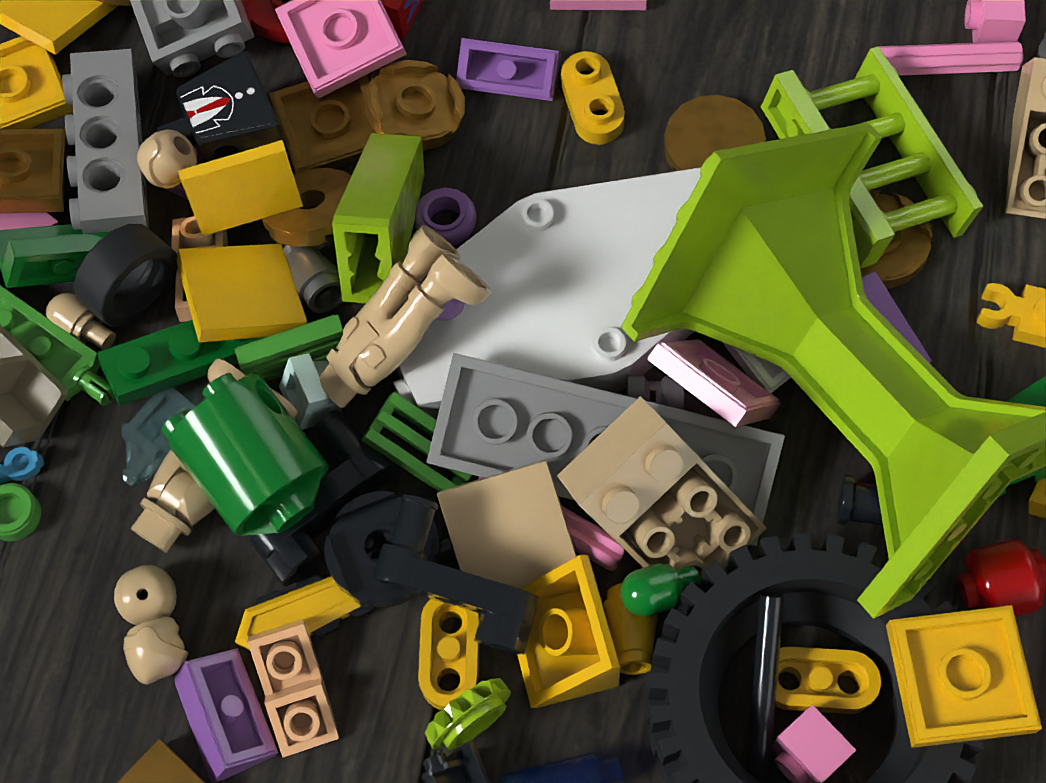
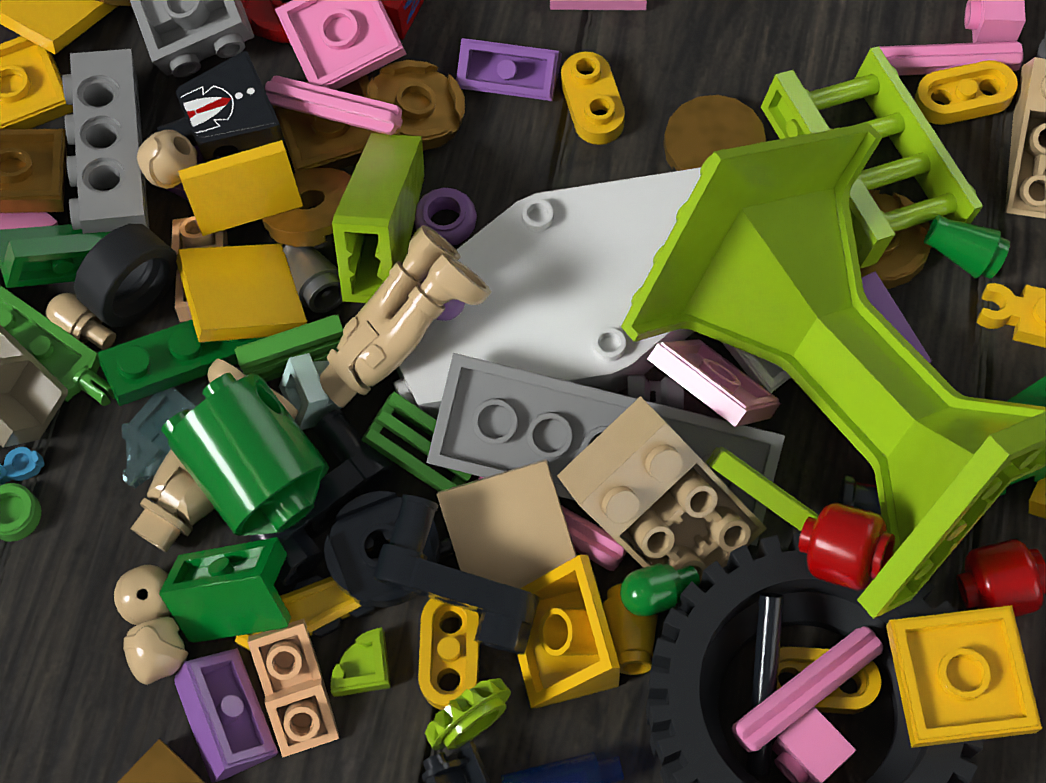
(227, 591): none -> green panel
(334, 105): none -> bright pink axle
(362, 666): none -> lime tile
(759, 487): none -> lime tile
(807, 689): none -> bright pink axle
(846, 545): none -> red head
(961, 92): none -> yellow plate
(969, 246): none -> green cone

